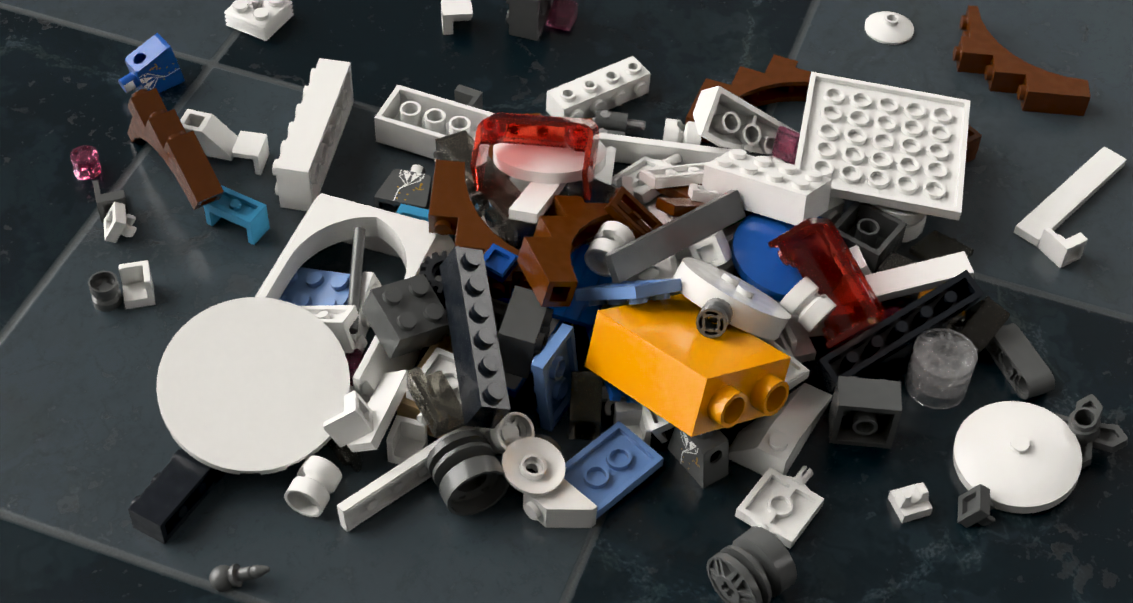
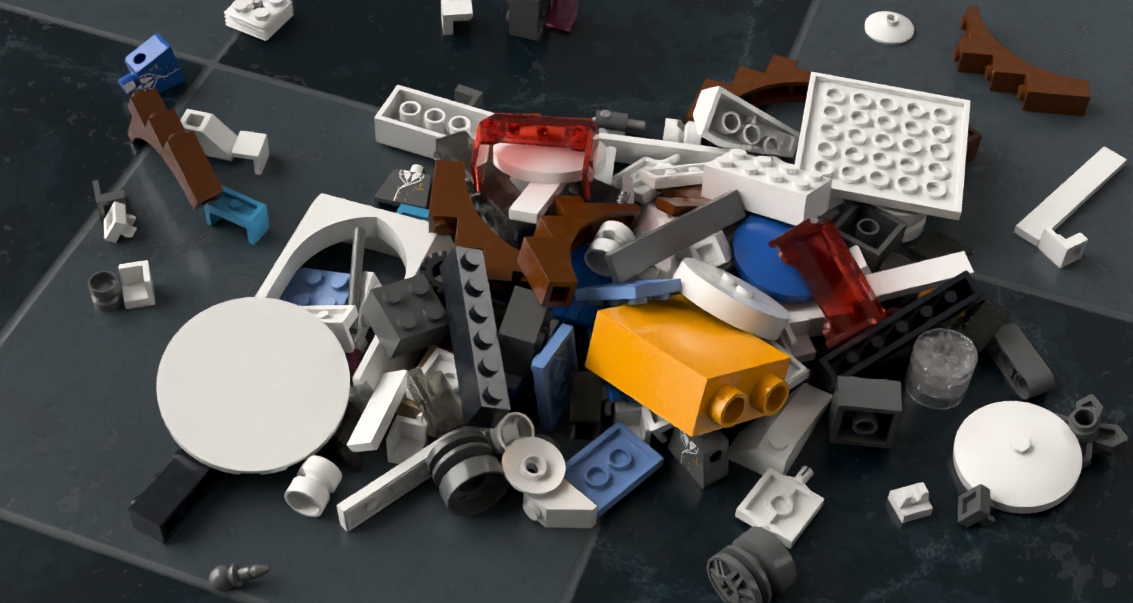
(85, 162): clear pink wheel -> none
(314, 134): white brick -> none
(352, 423): white panel -> none
(499, 262): blue tile -> none
(599, 90): white brick -> none
(631, 219): reddish brown tile -> none
(697, 194): white tile -> none
(718, 312): dark grey wheel -> none
(786, 144): clear pink slope -> none
(808, 304): white wheel -> none

